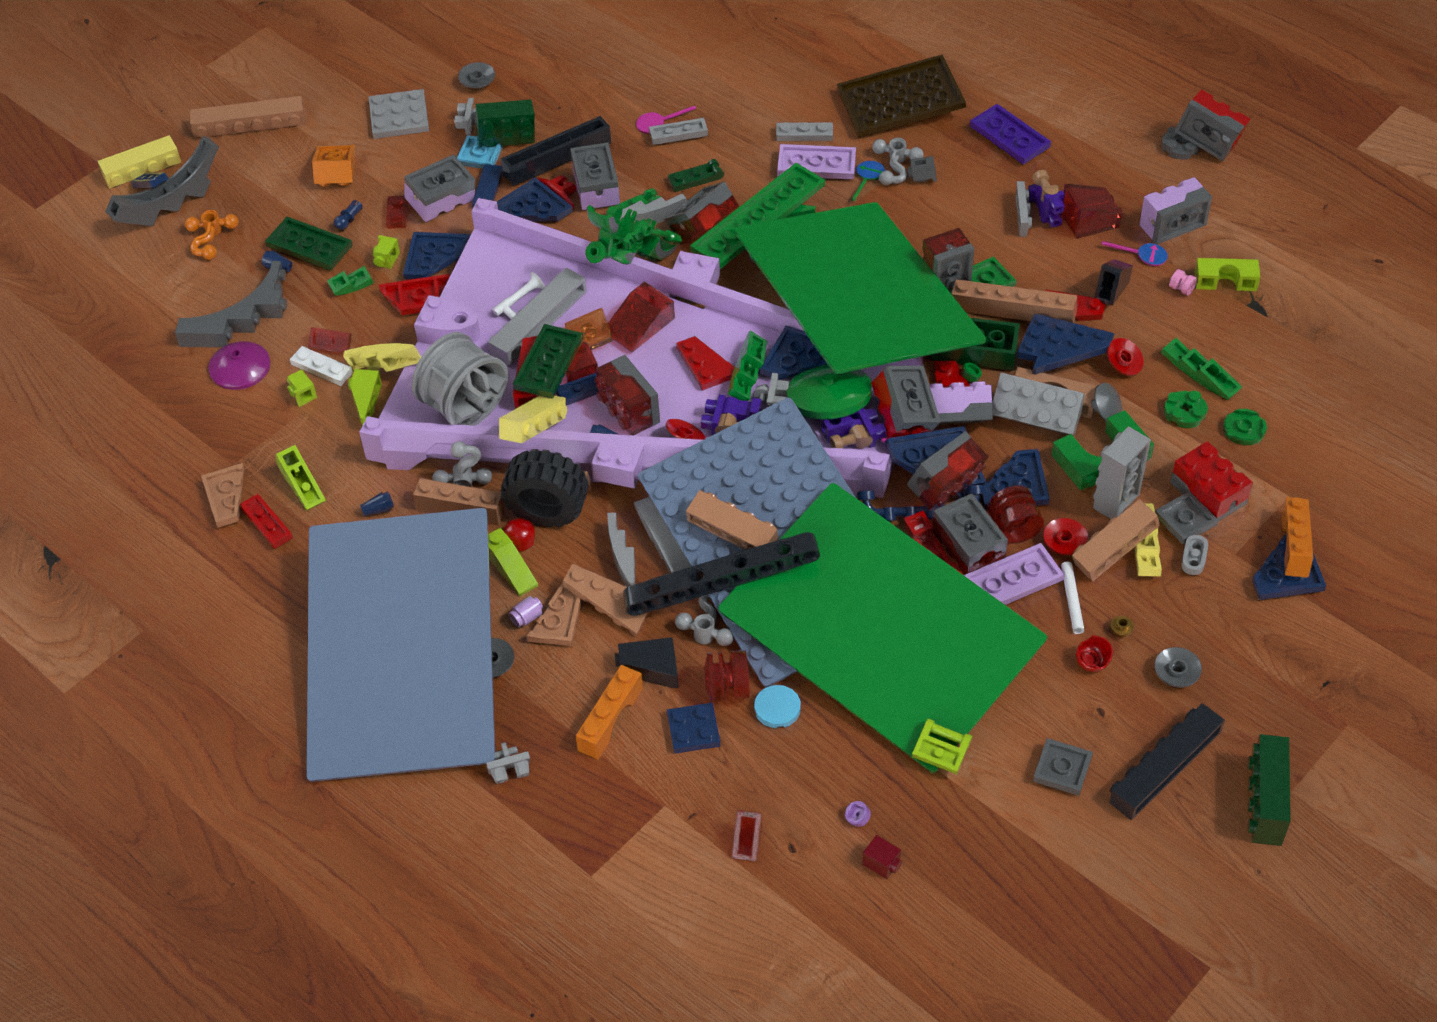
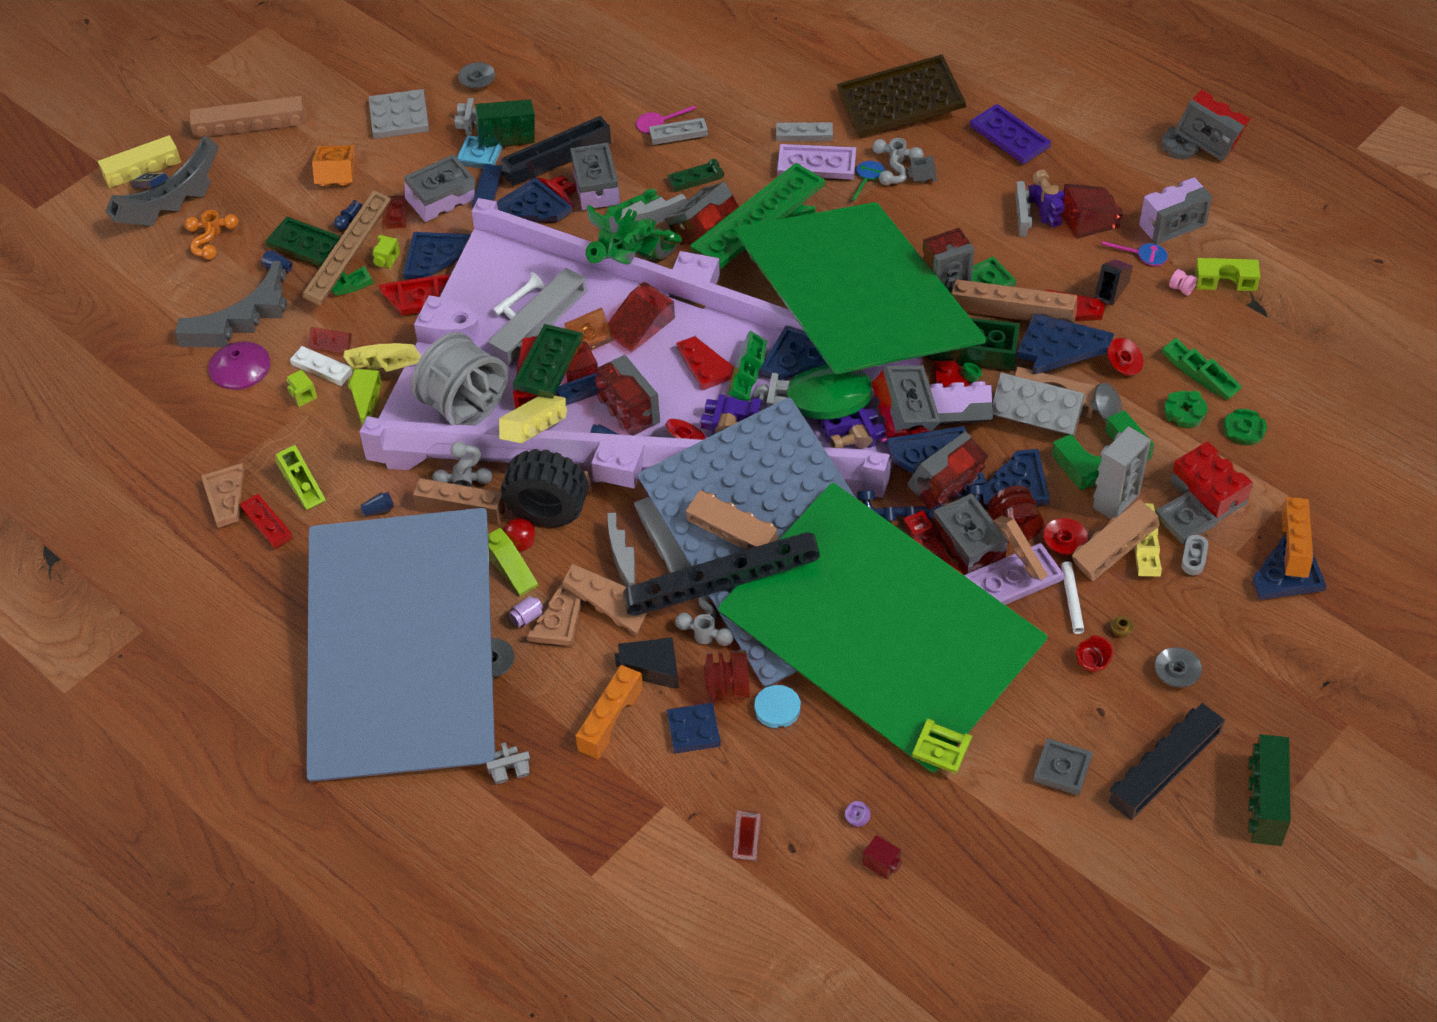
(346, 248): none -> medium nougat plate
(1021, 547): none -> nougat wing

